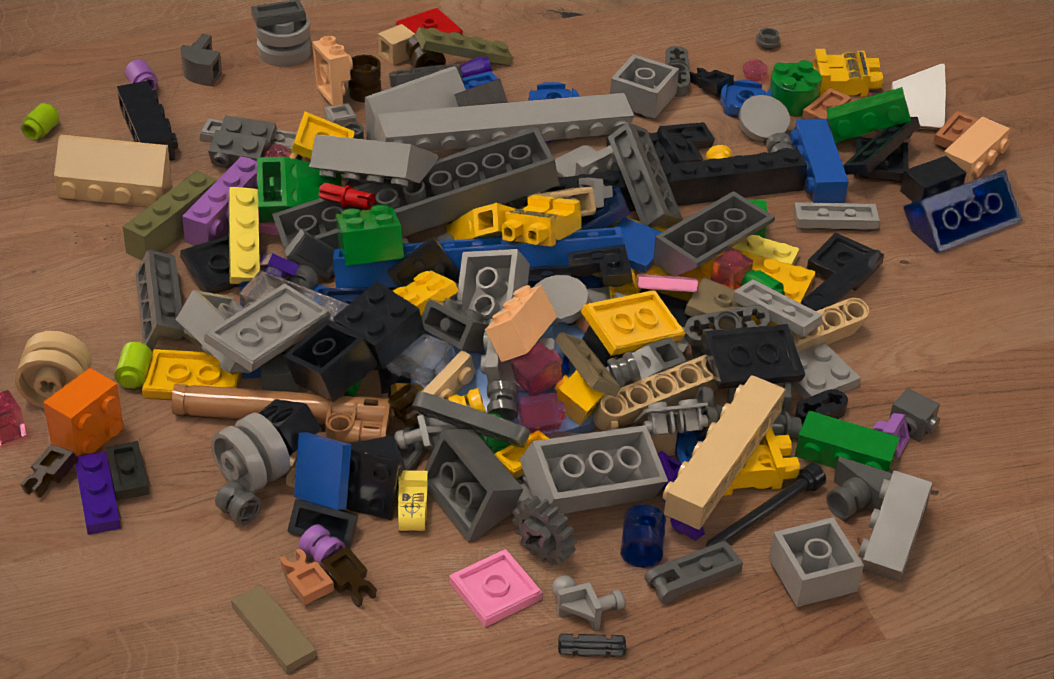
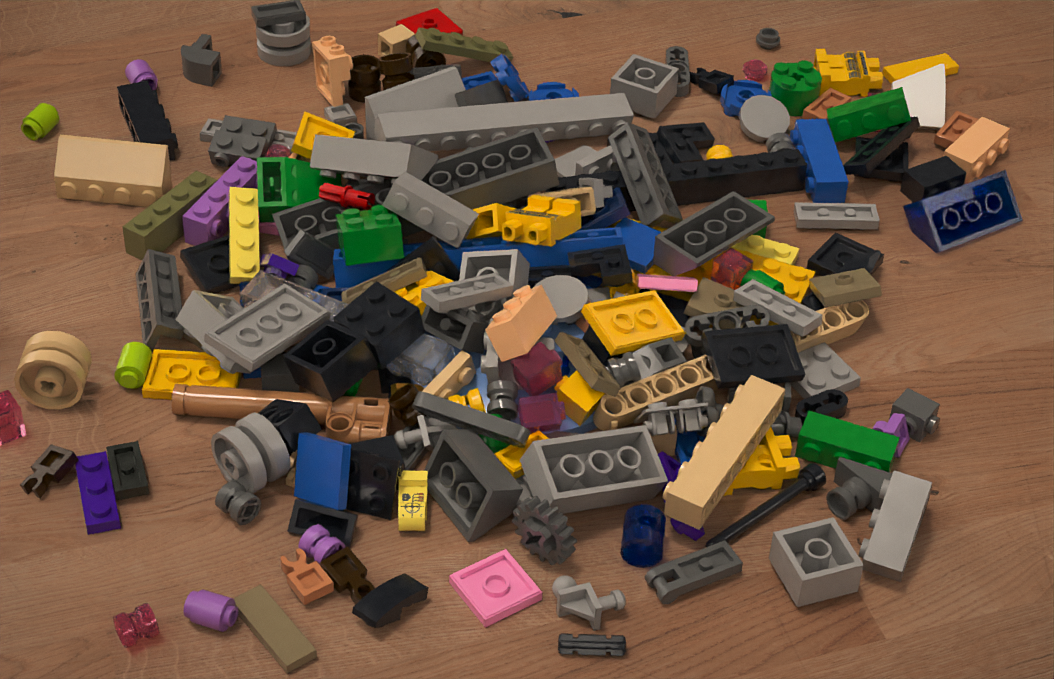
(84, 413): orange brick -> none
(136, 625): none -> clear pink wheel
(211, 610): none -> medium lavender brick
(386, 601): none -> black slope
(393, 279): none -> dark tan tile
(396, 69): none -> dark brown wheel
(430, 209): none -> light grey brick
(466, 292): none -> light grey plate
(476, 66): dark purple cone -> none
(509, 76): none -> blue plate
(845, 287): none -> dark tan plate
(902, 70): none -> yellow tile

